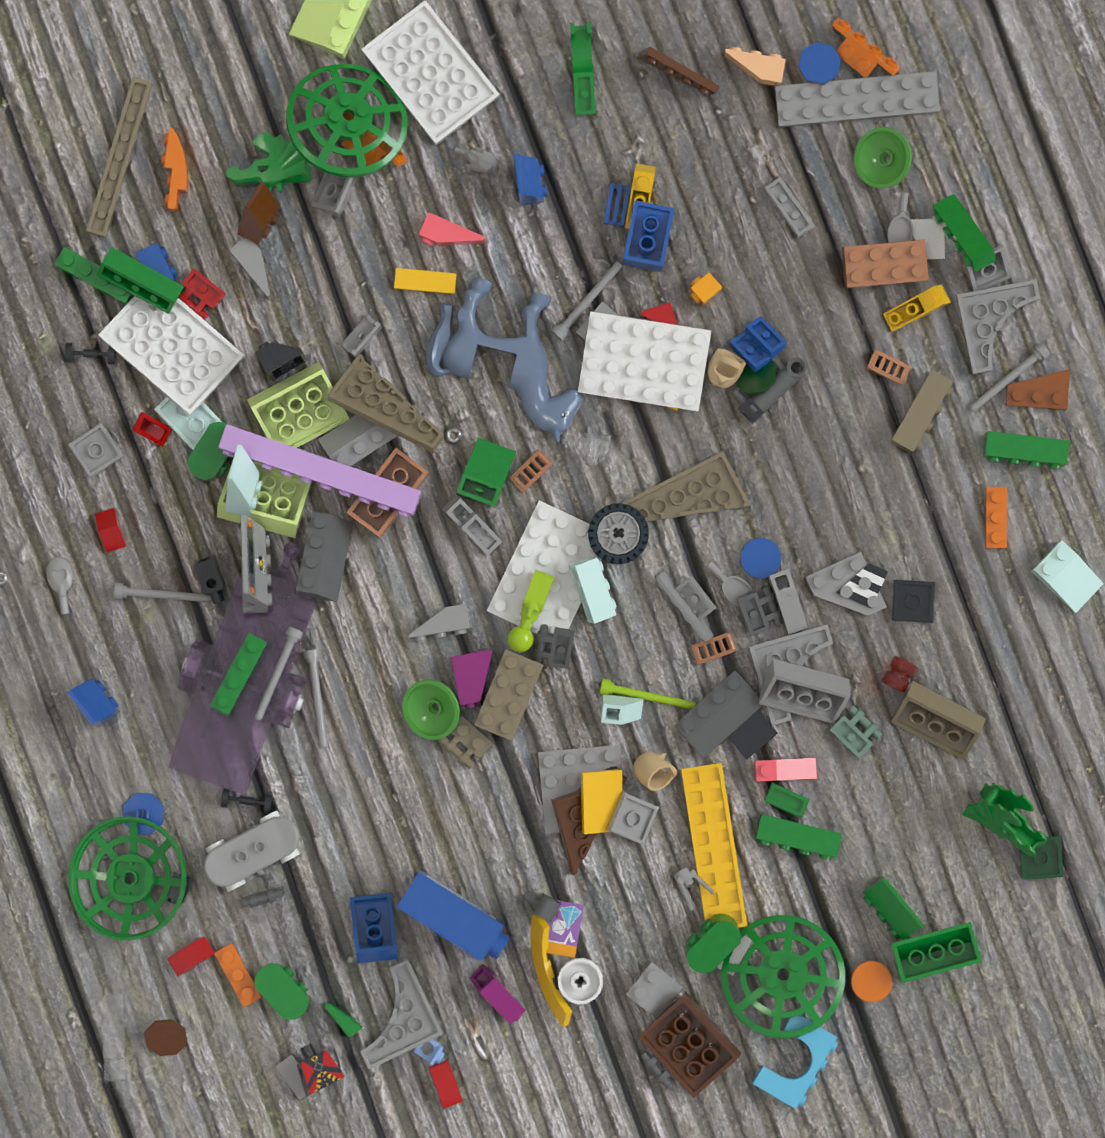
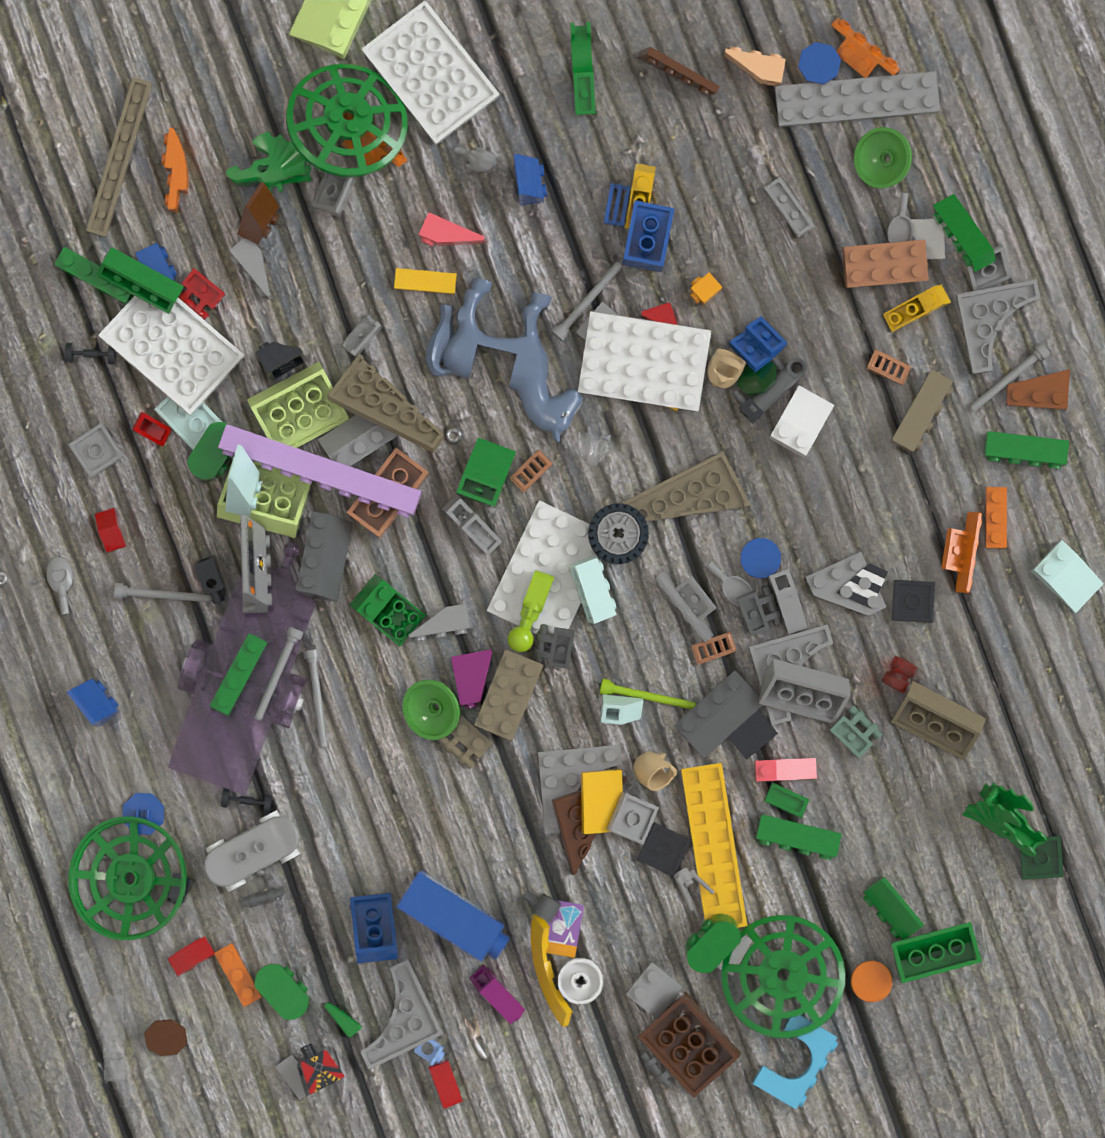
(387, 610): none -> green slope
(664, 849): none -> black tile
(801, 421): none -> white slope
(961, 551): none -> orange bracket

